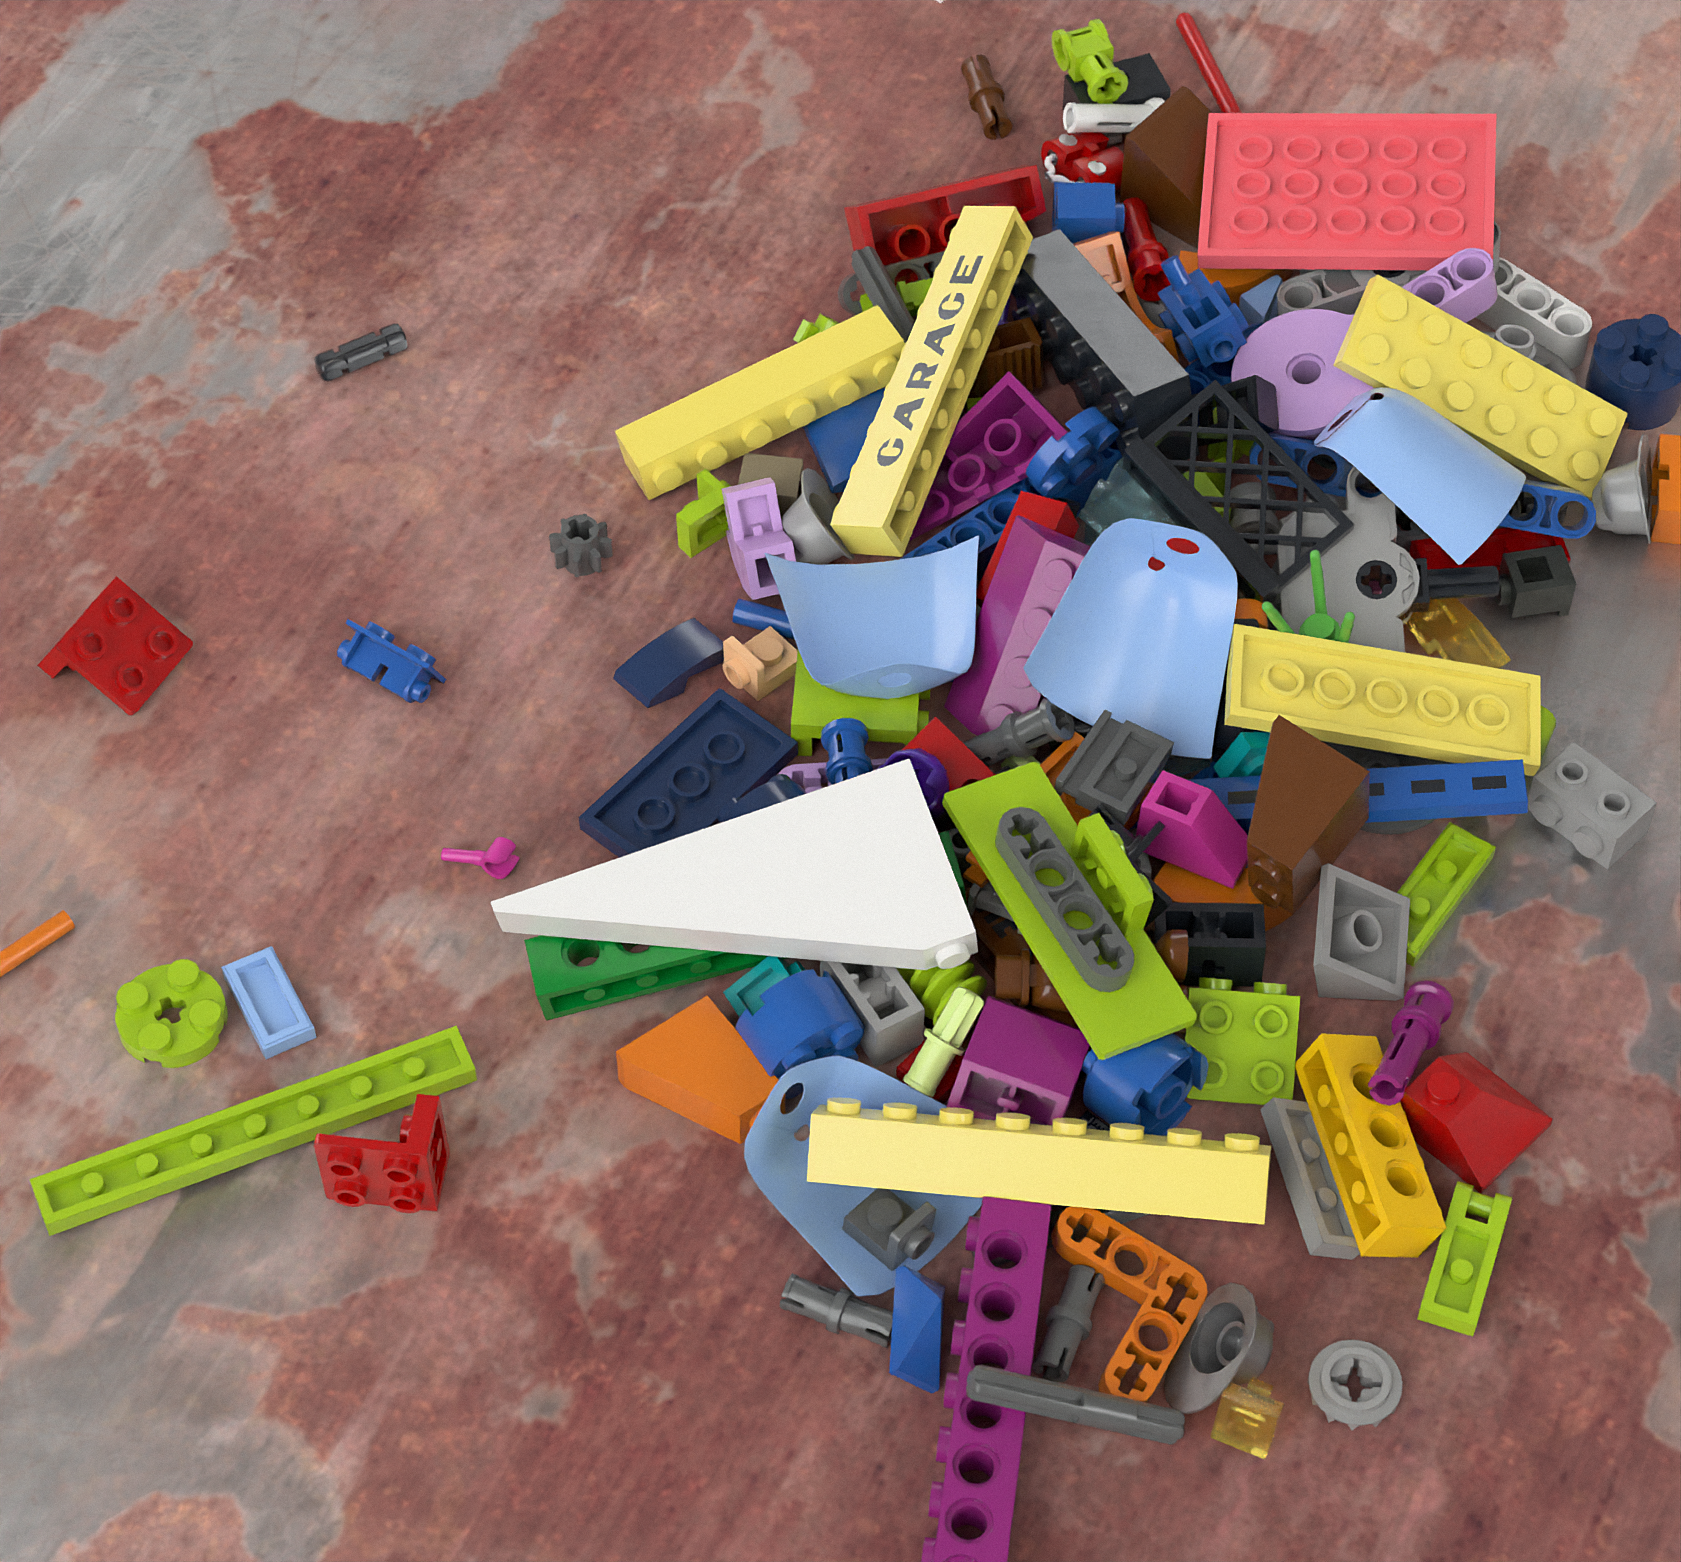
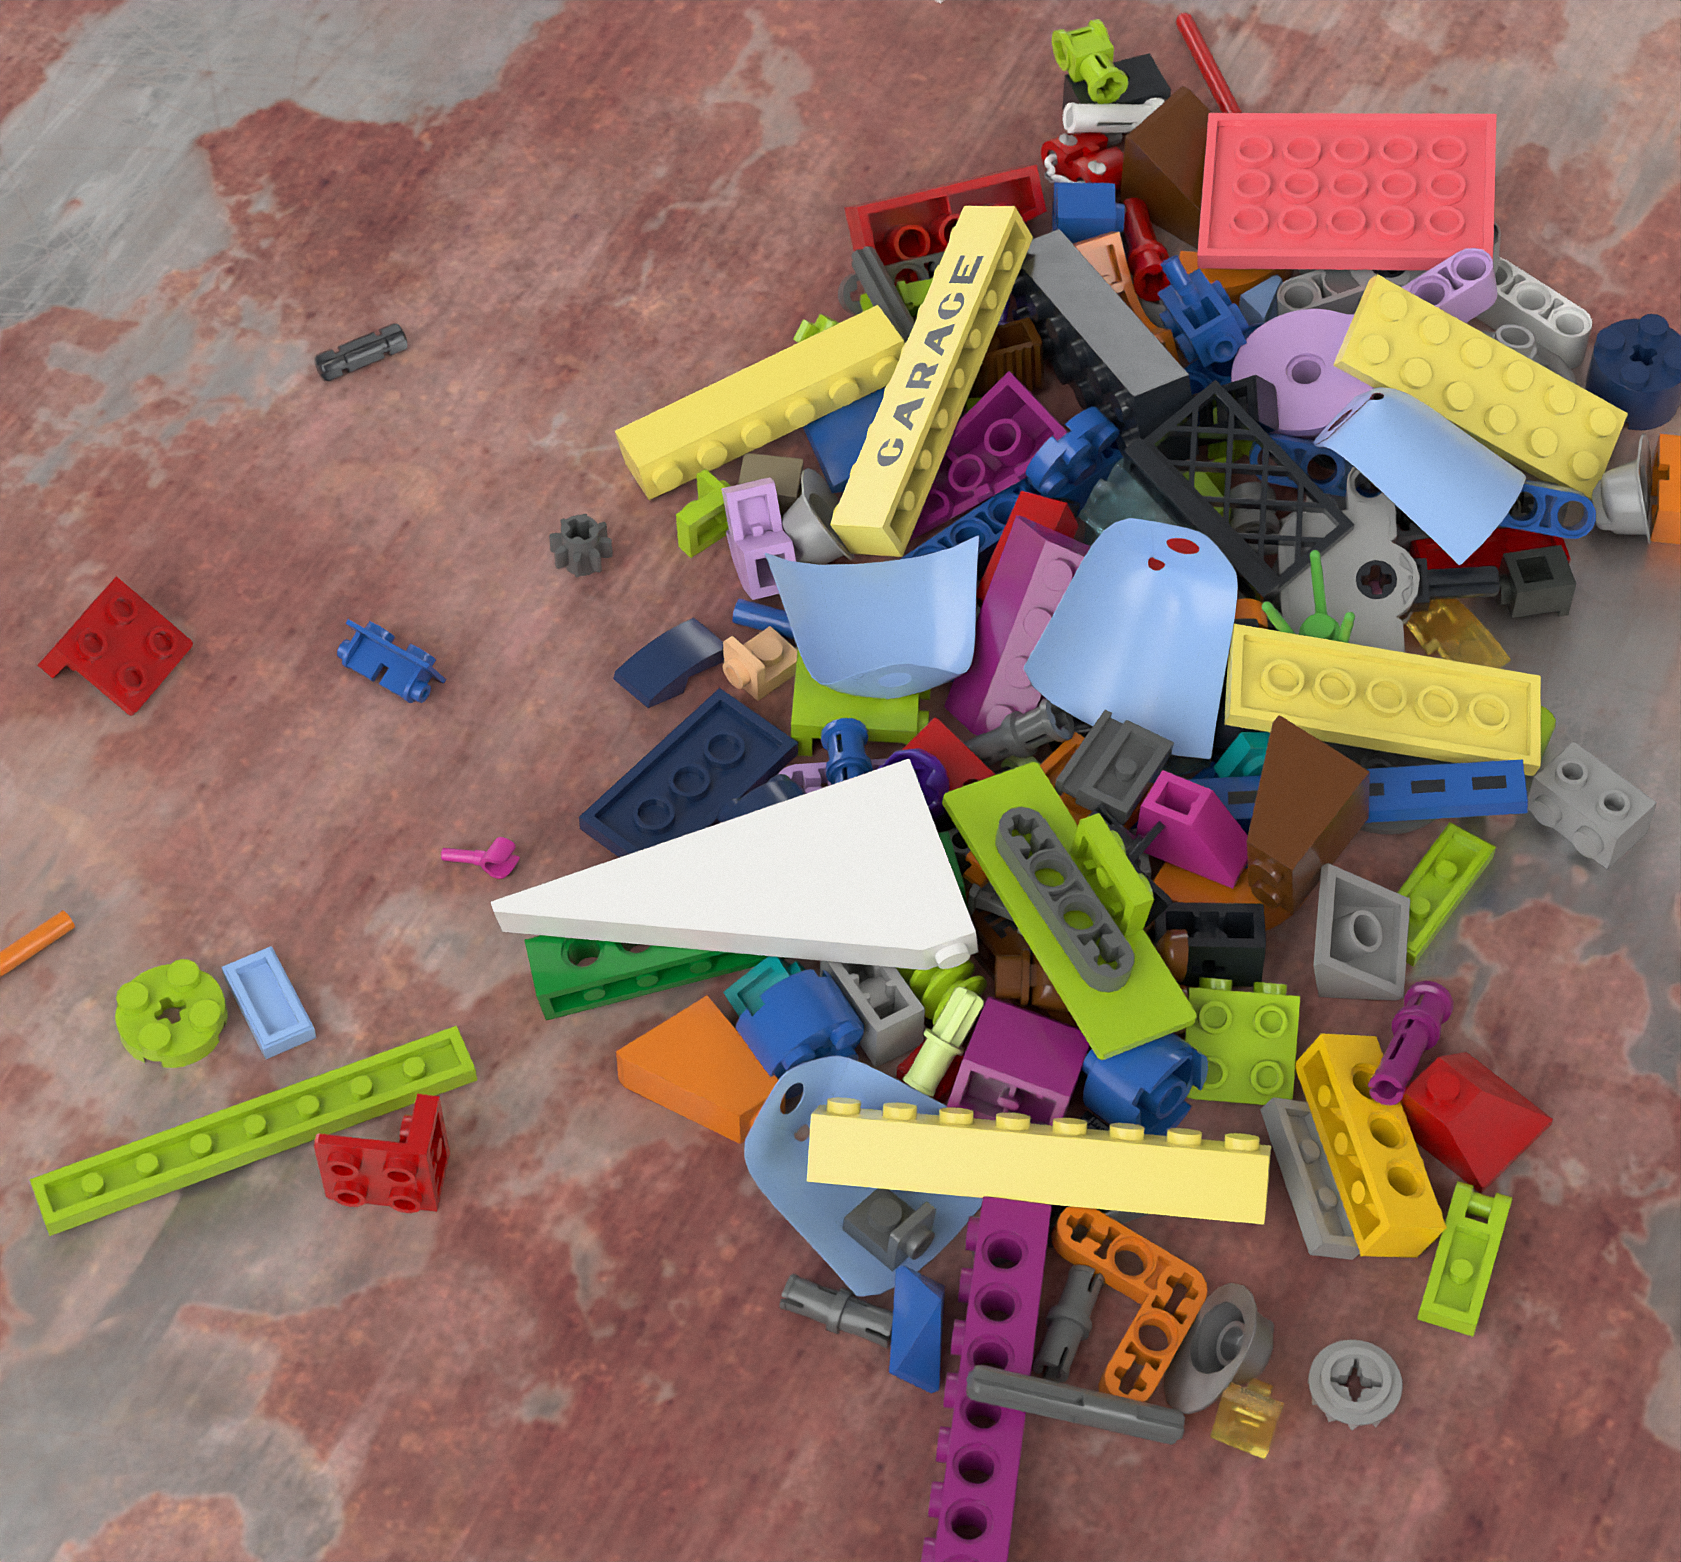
(986, 97): reddish brown pin -> none

